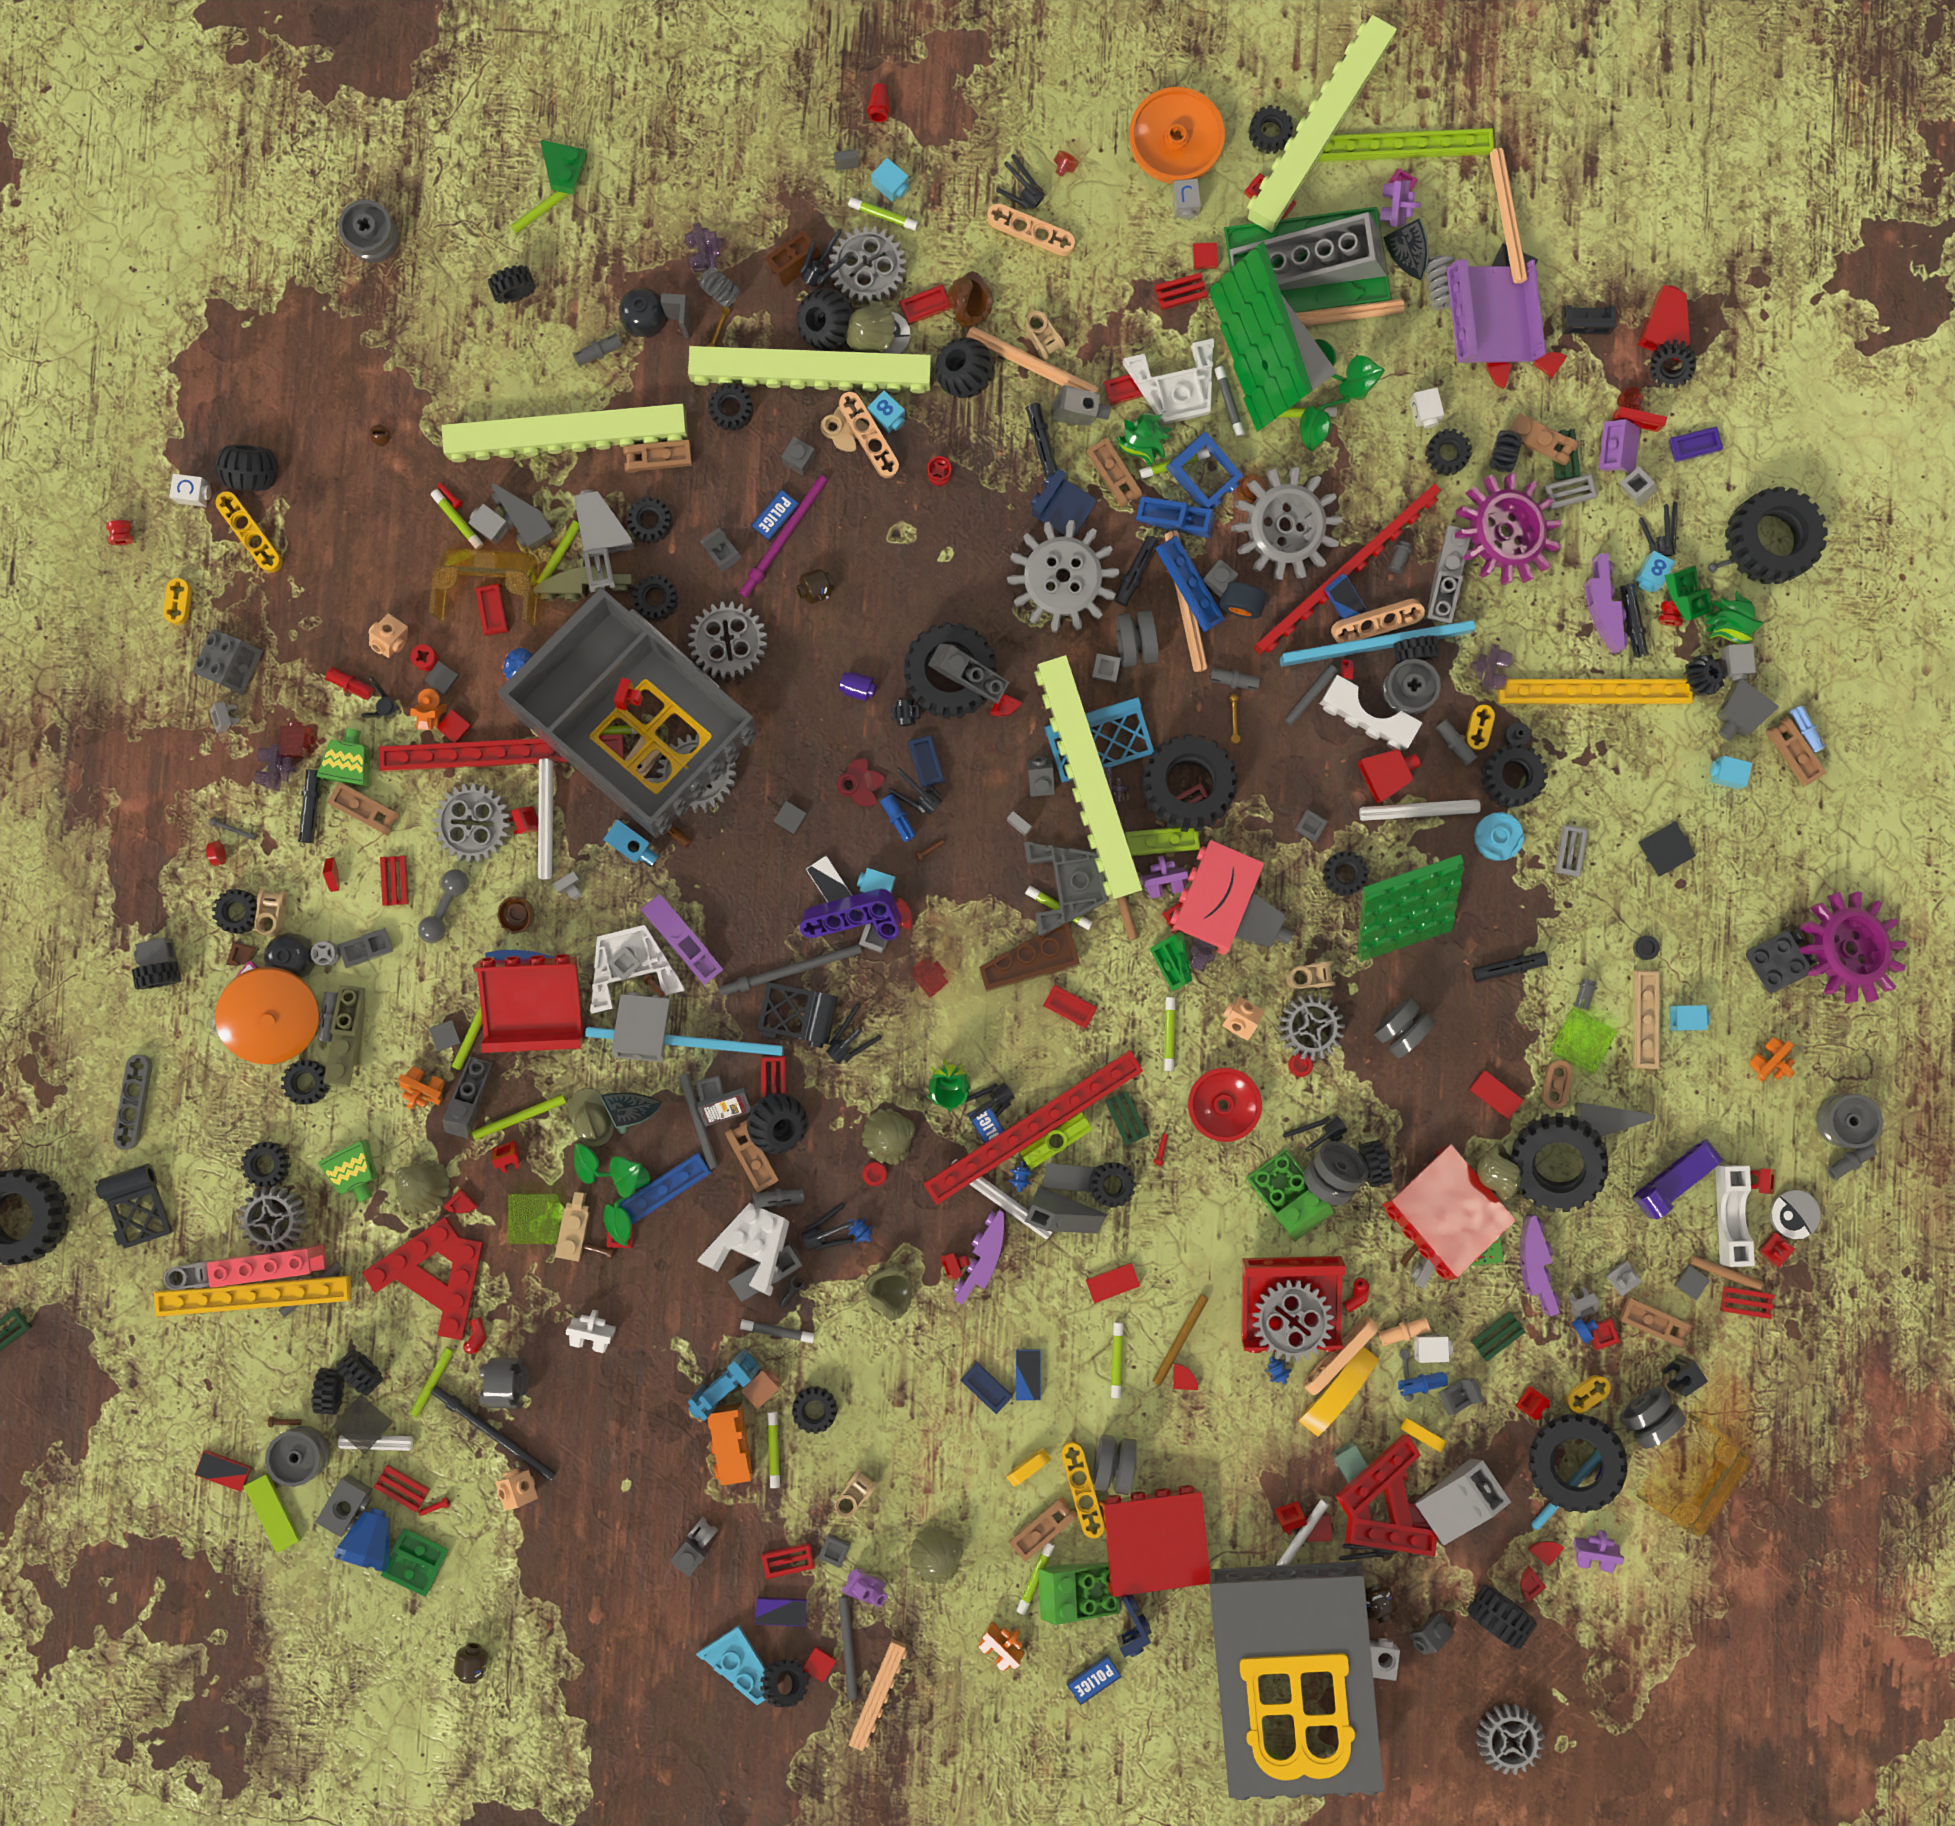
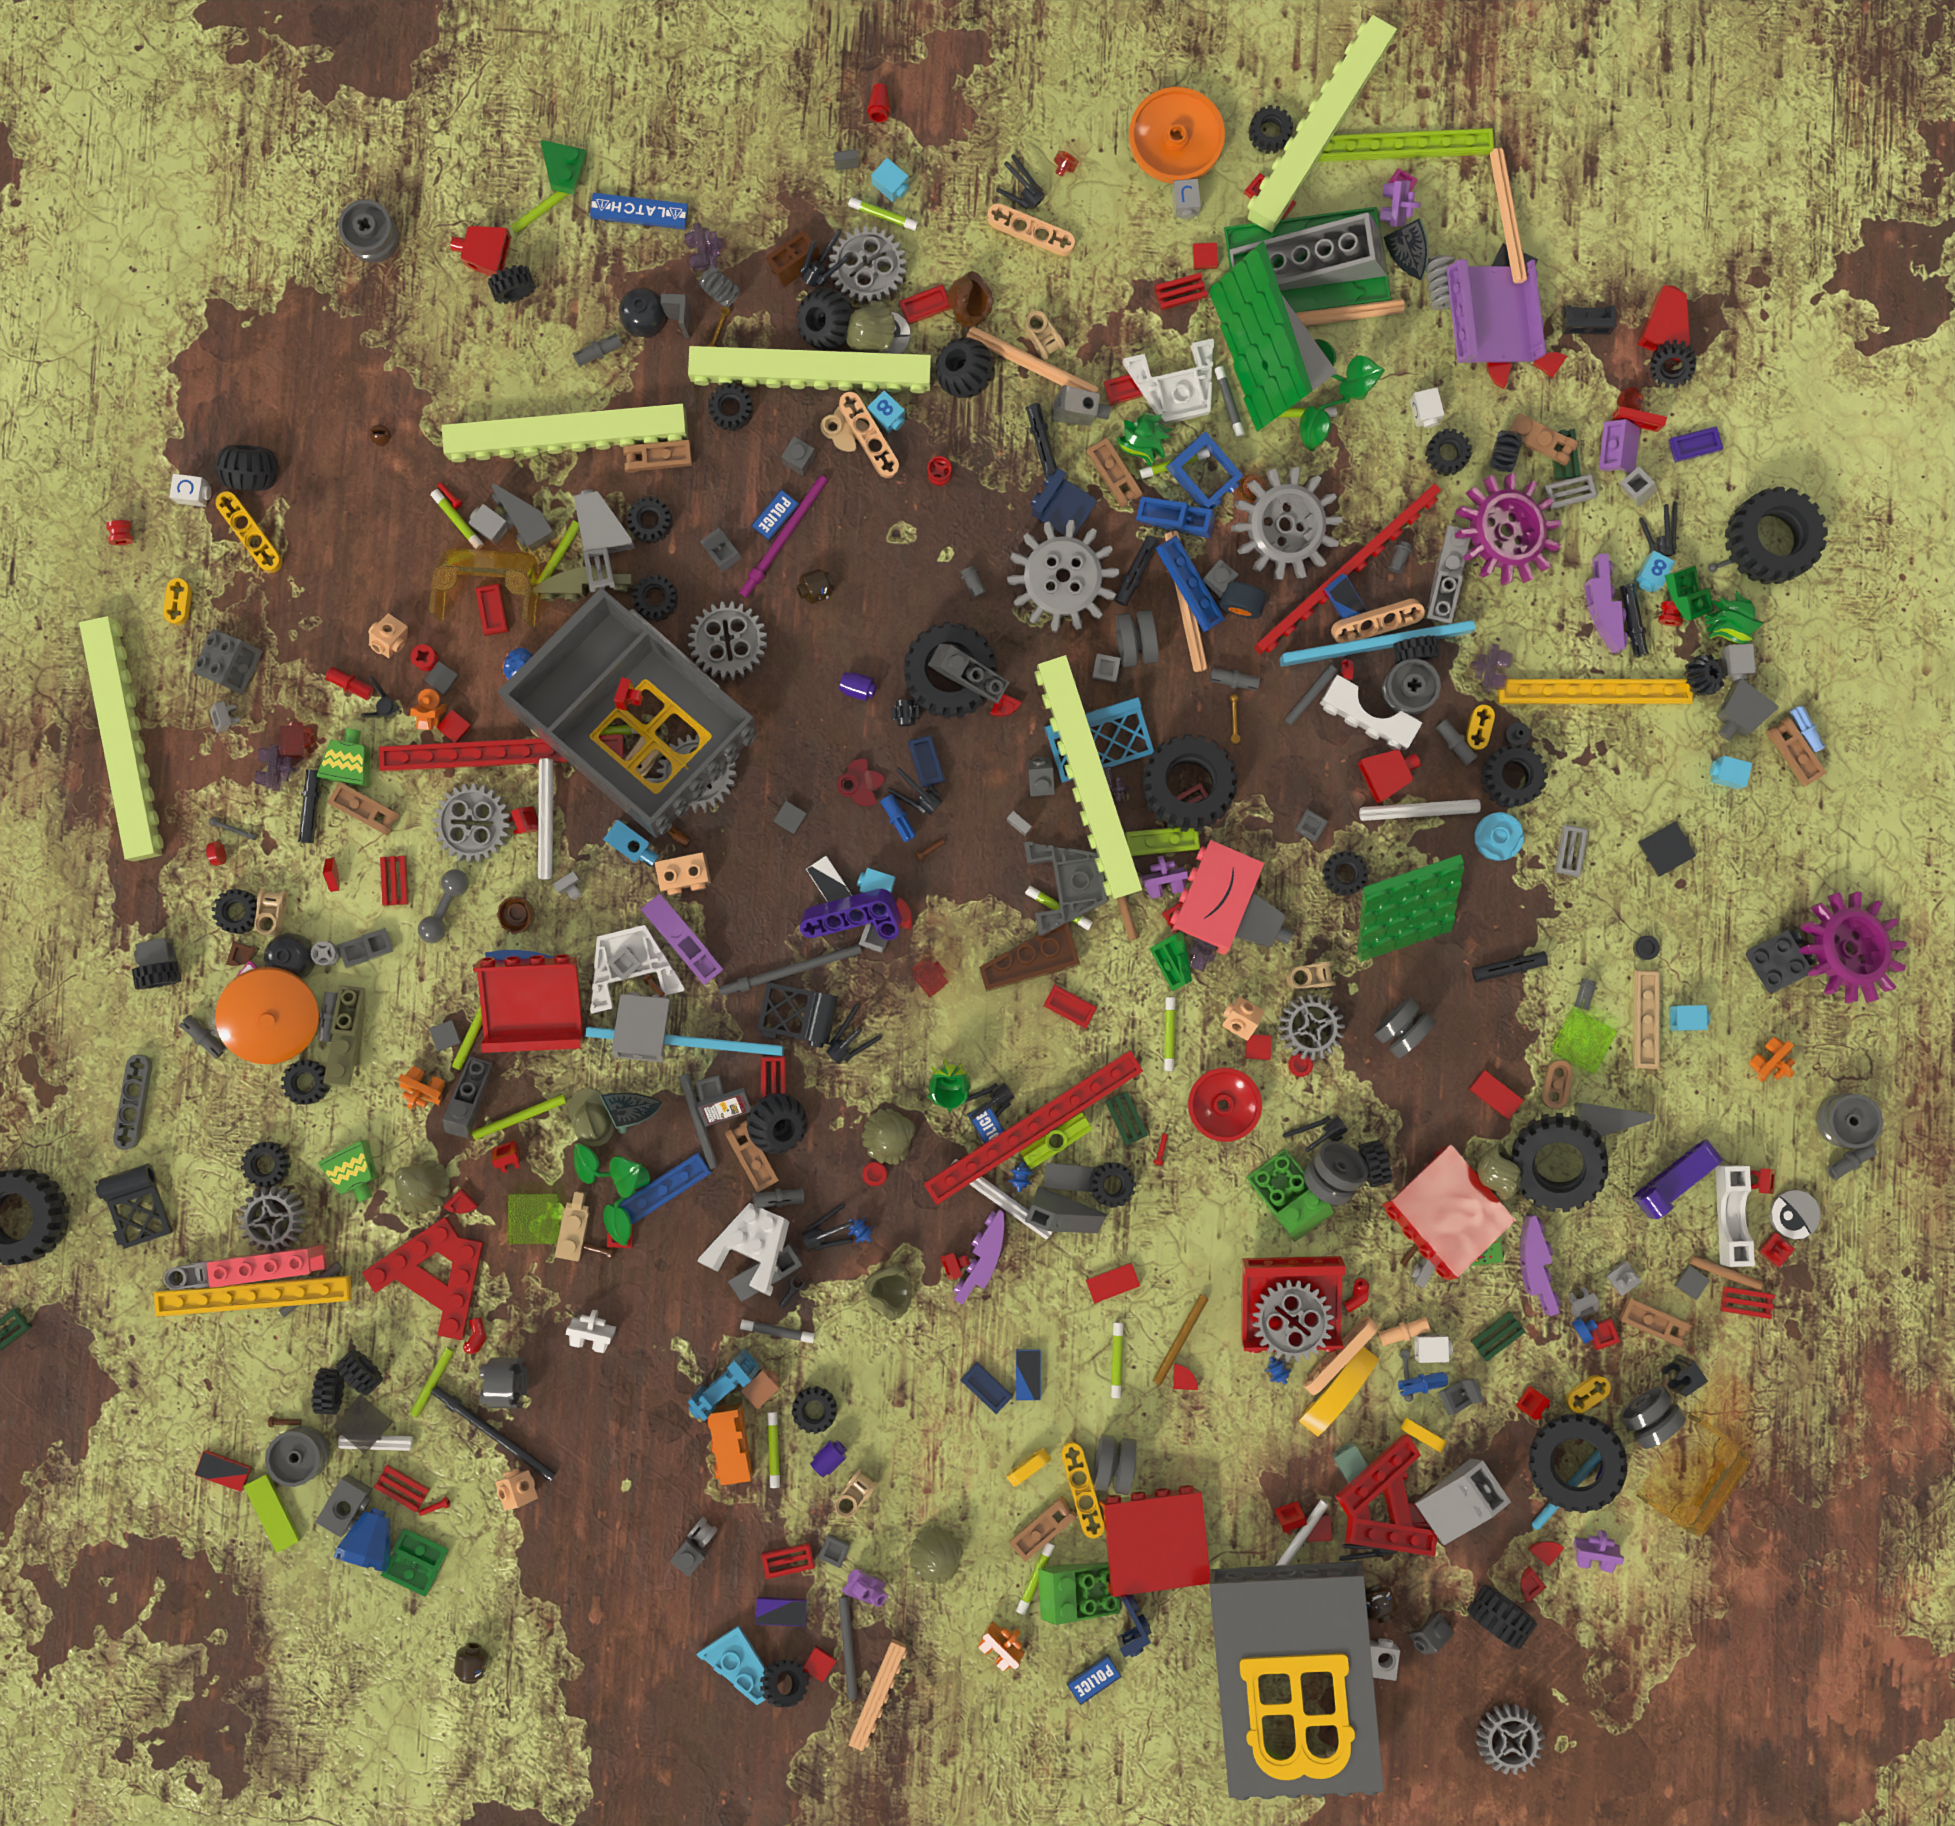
(121, 739): none -> yellowish green brick
(202, 1037): none -> dark grey pin
(483, 248): none -> red torso
(639, 211): none -> blue tile
(683, 873): none -> light nougat brick
(828, 1458): none -> dark purple brick
(973, 581): none -> dark grey pin
(1258, 1047): none -> red tile

